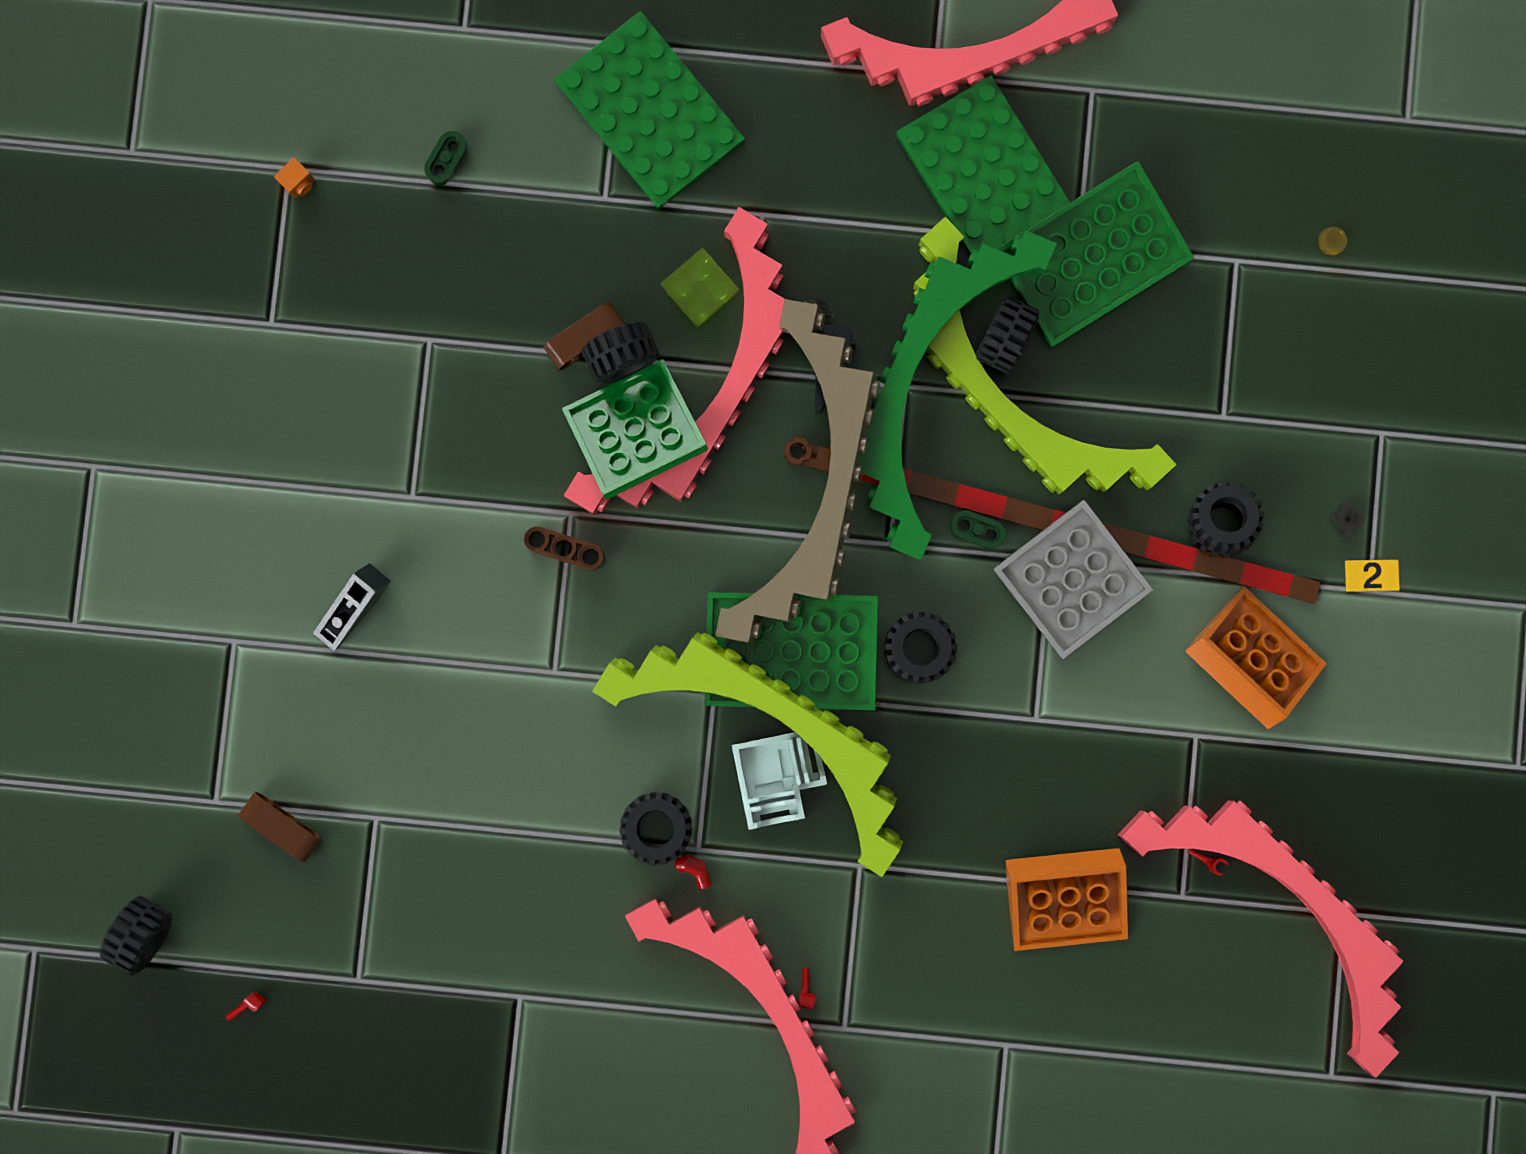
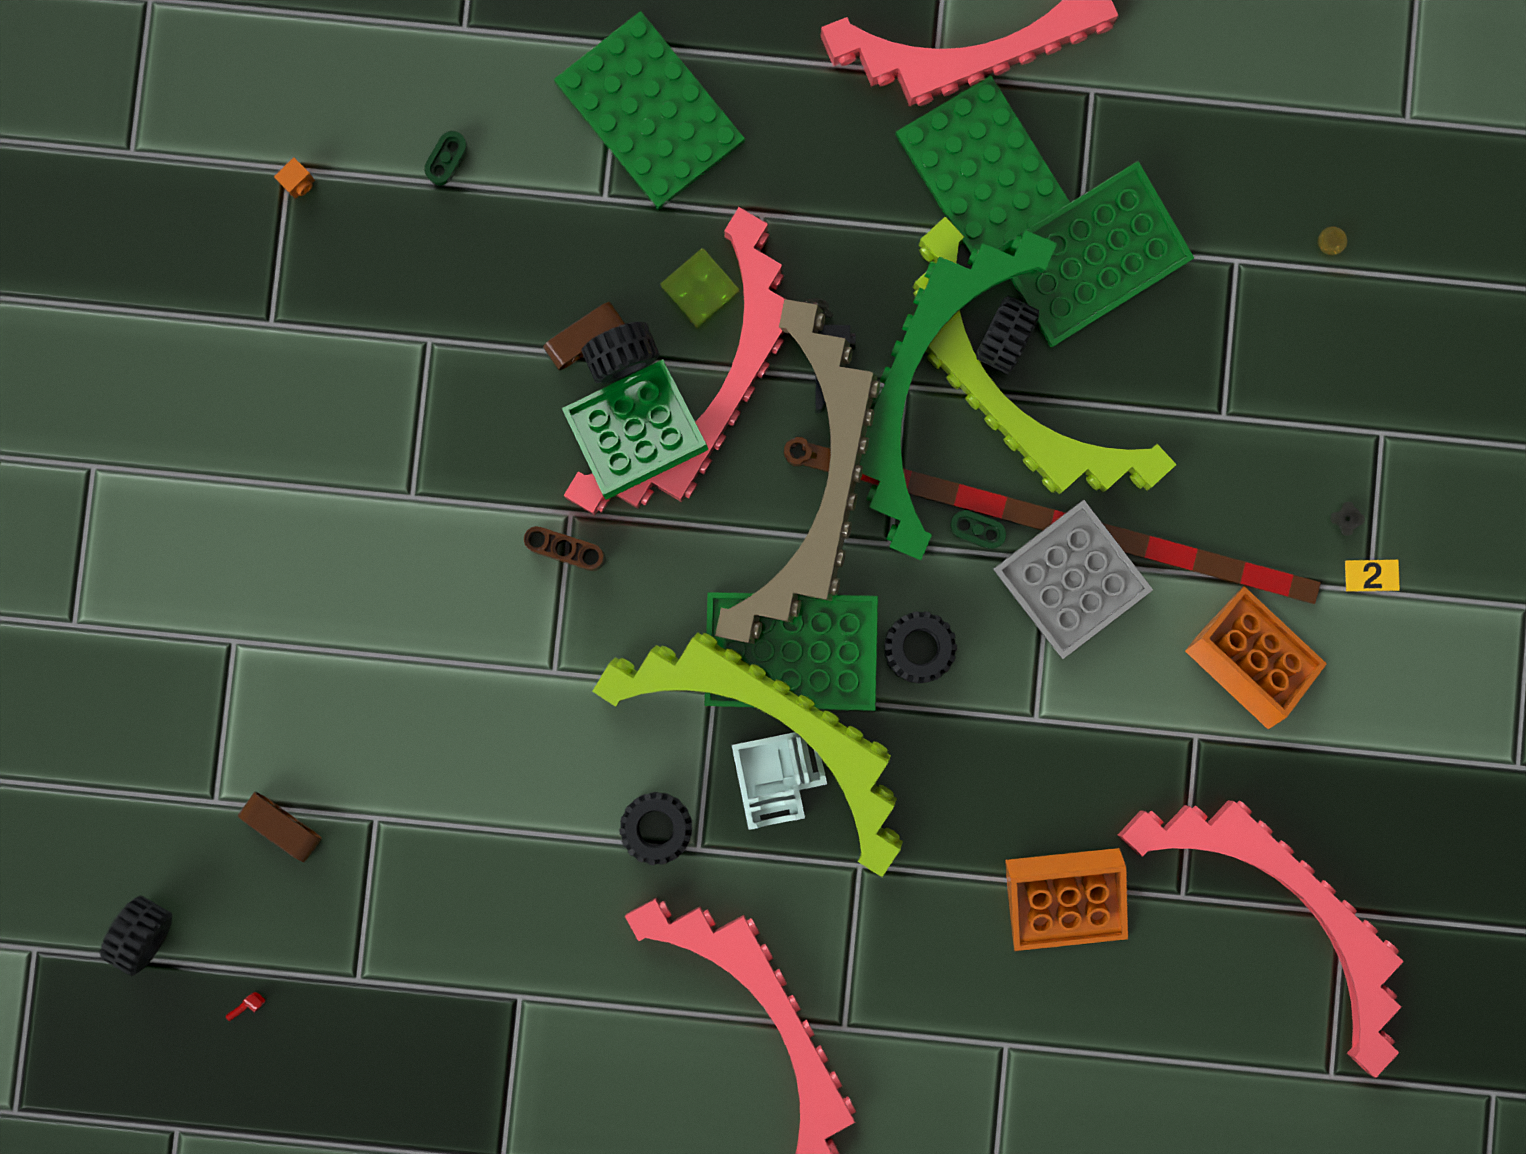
(351, 605): black slope -> none
(696, 867): red arm -> none
(806, 999): red hand -> none
(1211, 862): red hand -> none
(1236, 500): black tyre -> none

